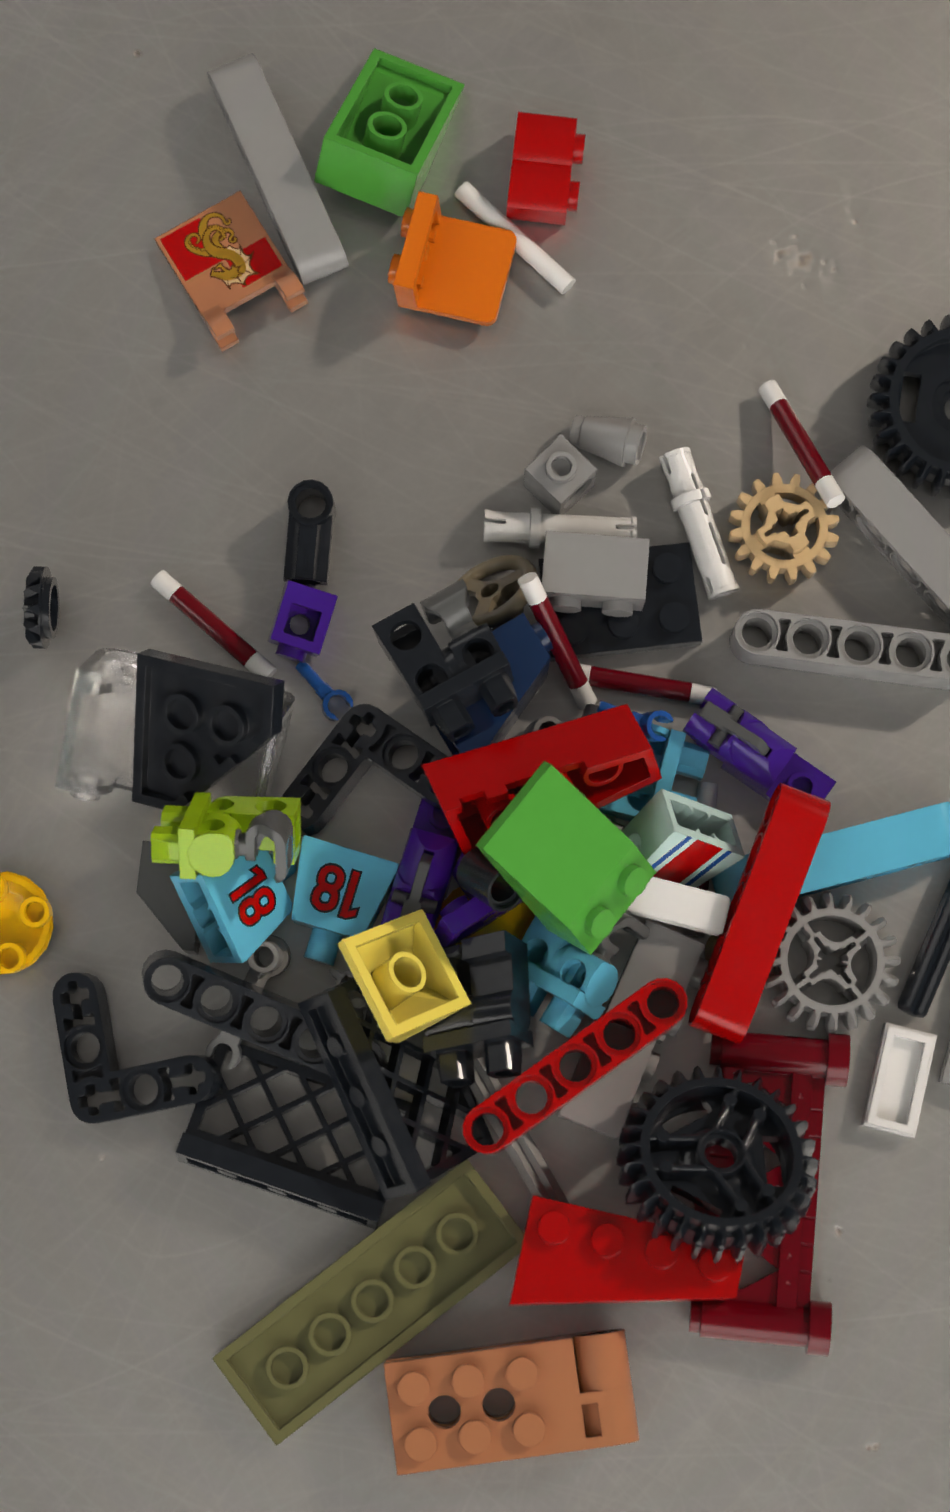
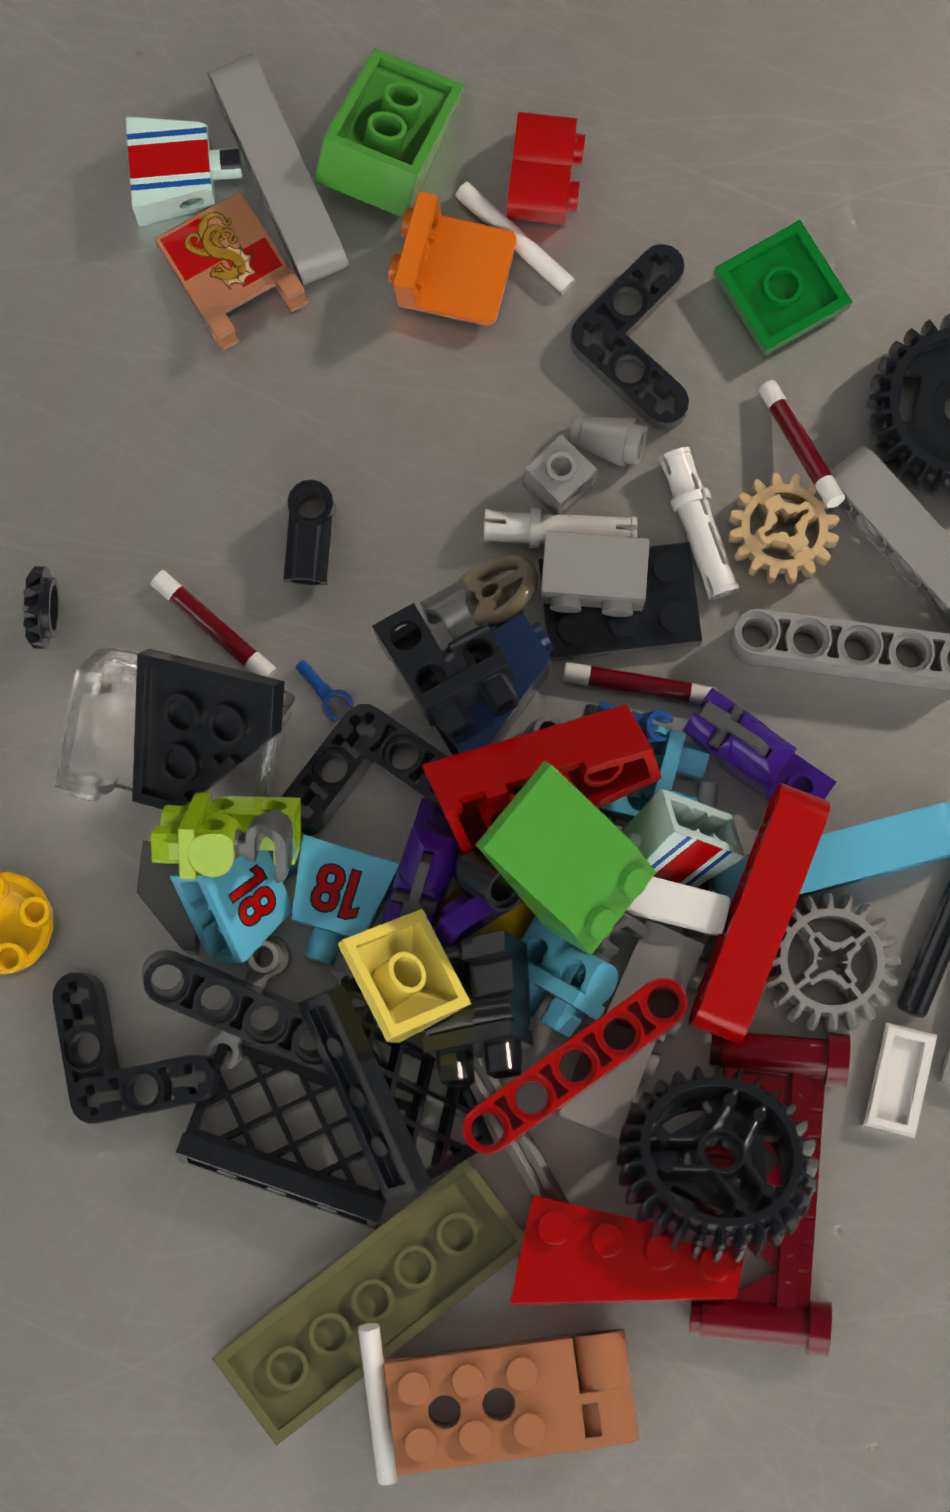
(174, 168): none -> torso
(309, 603): dark purple brick -> none
(378, 1403): none -> white bar
(562, 649): dark red bar -> none
(619, 327): none -> black beam
(782, 287): none -> green plate

